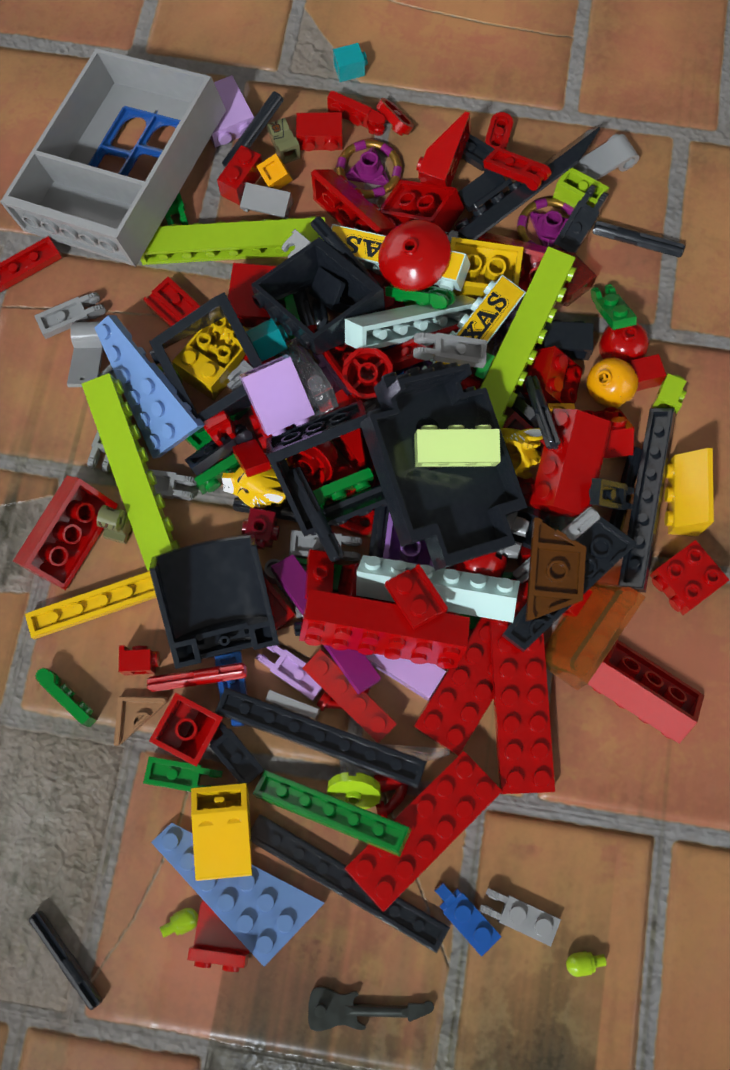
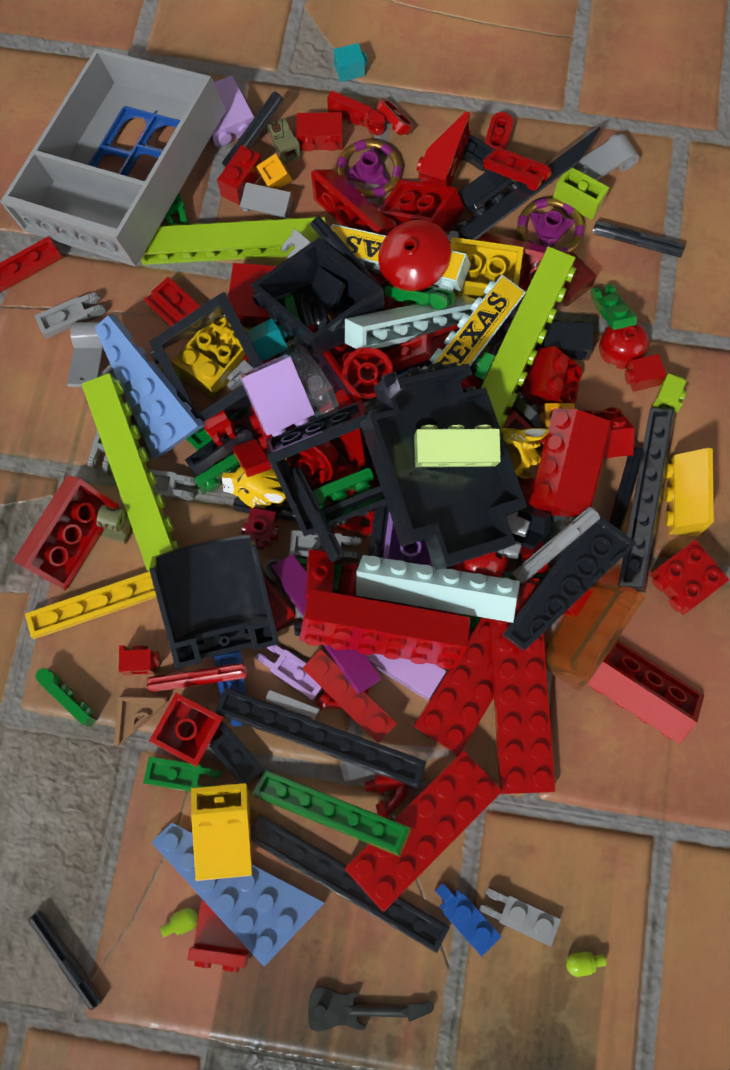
(357, 790): lime plate -> none
(416, 596): red plate -> none
(451, 349): light grey hinge -> none
(542, 412): black axle -> none
(554, 571): reddish brown wing -> none
(580, 222): black hinge -> none
(610, 494): black hinge -> none
(612, 382): light orange cylinder -> none

